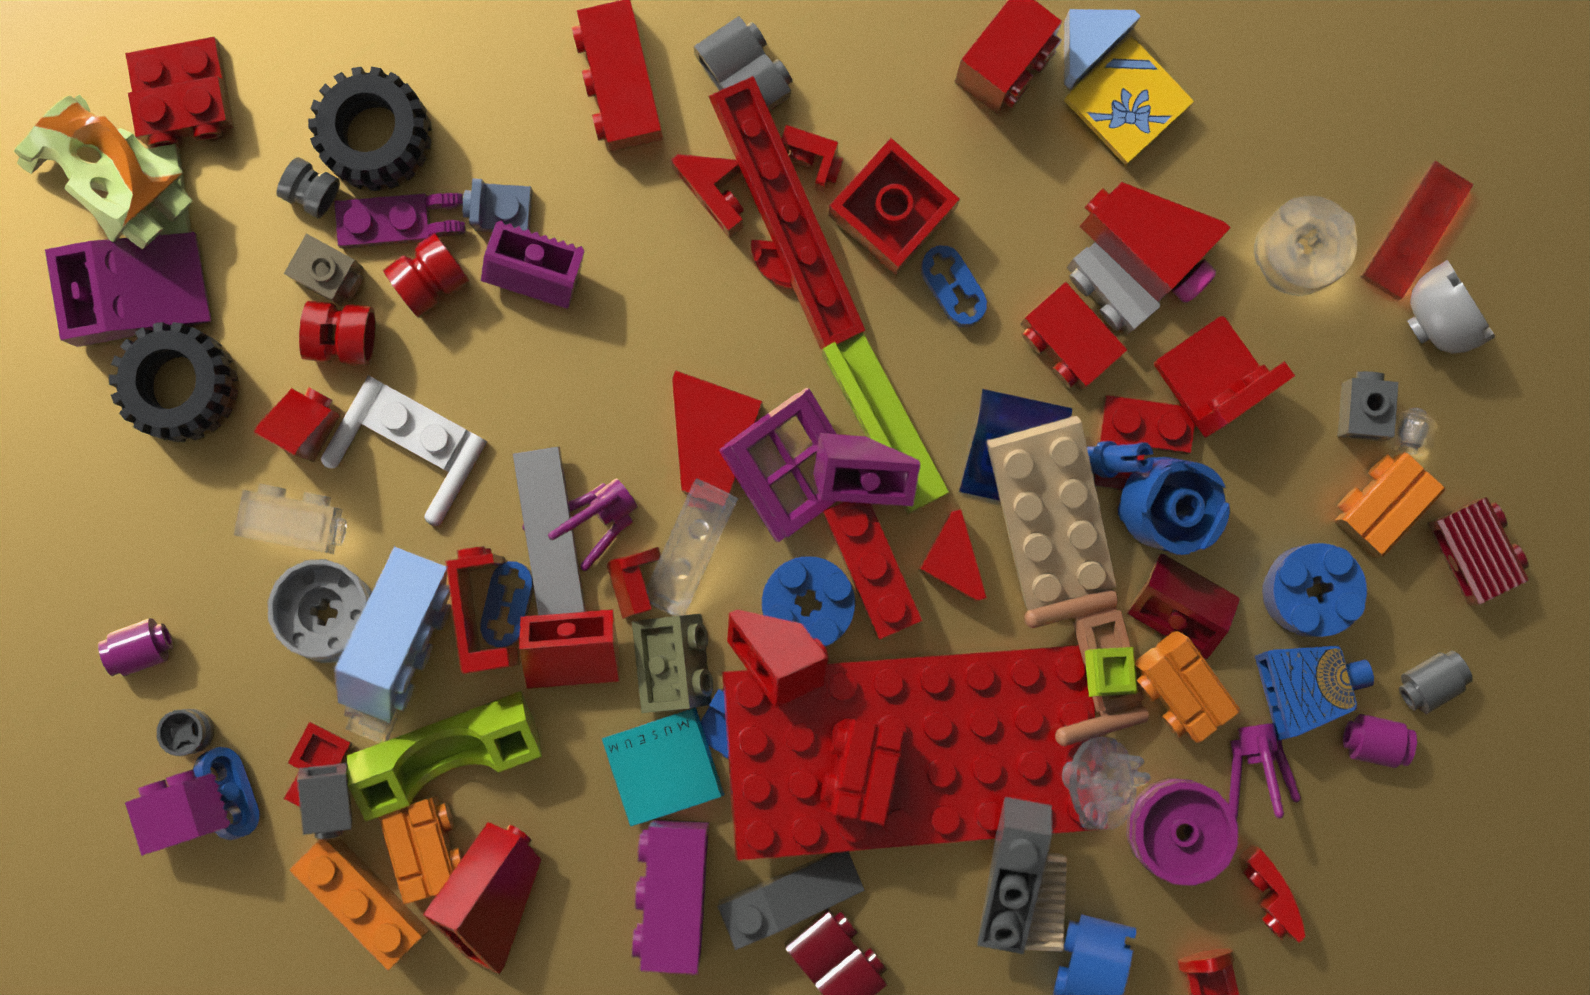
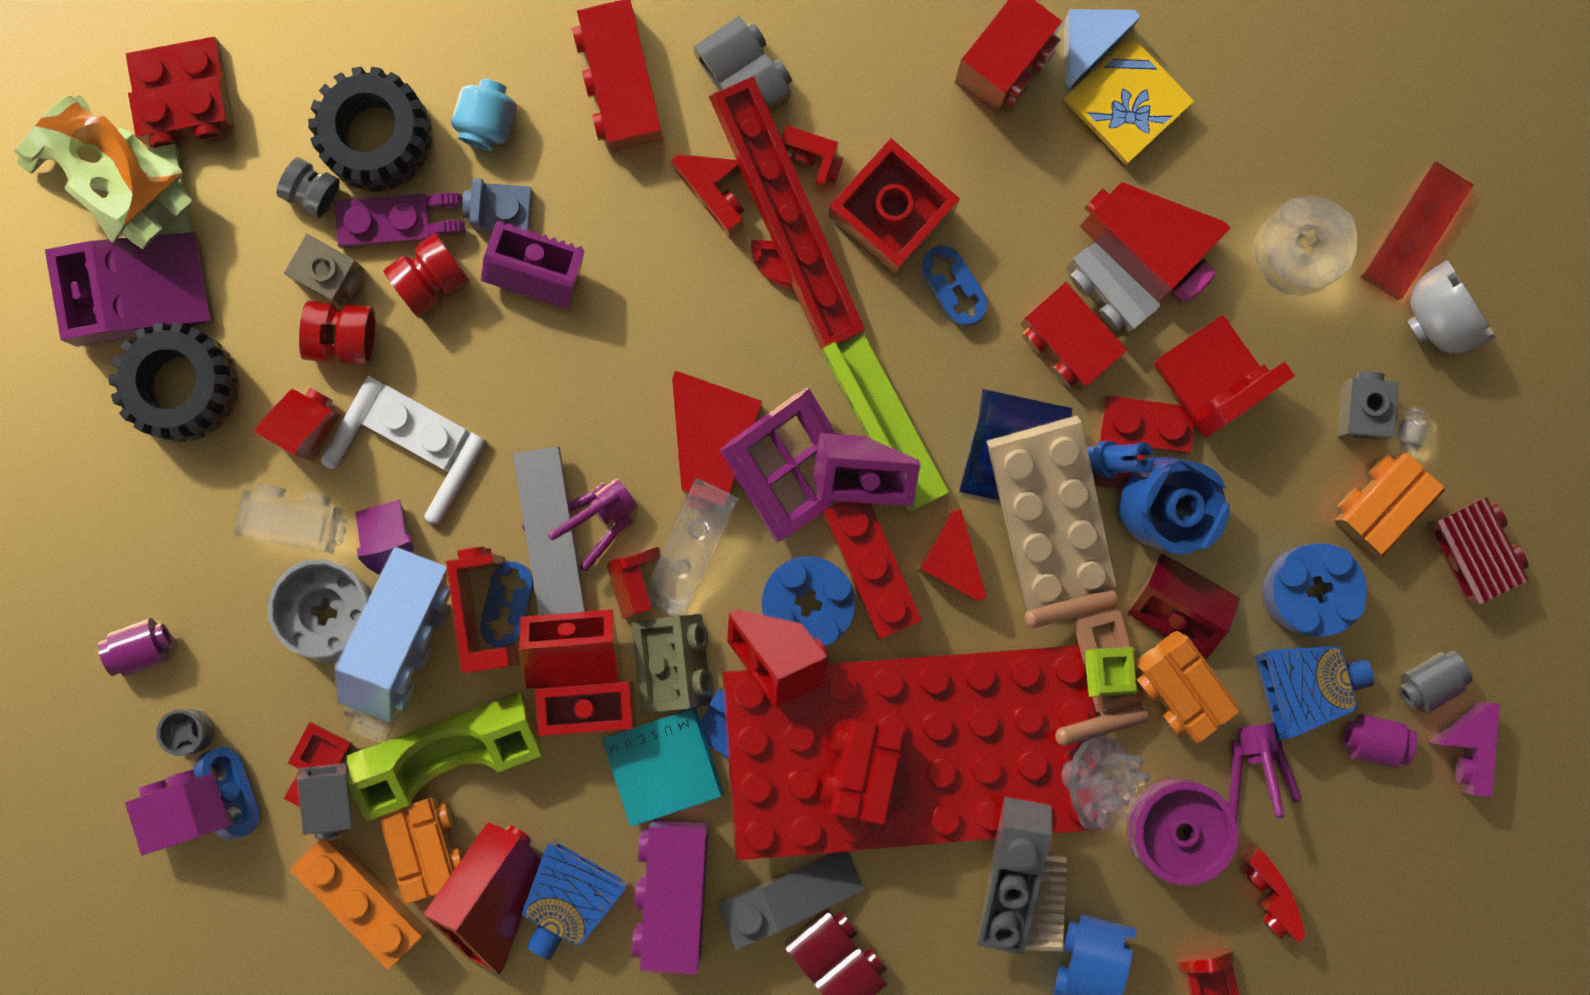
(379, 532): none -> magenta tile
(484, 114): none -> medium azure head
(568, 898): none -> blue torso
(585, 708): none -> red brick
(1477, 733): none -> magenta slope

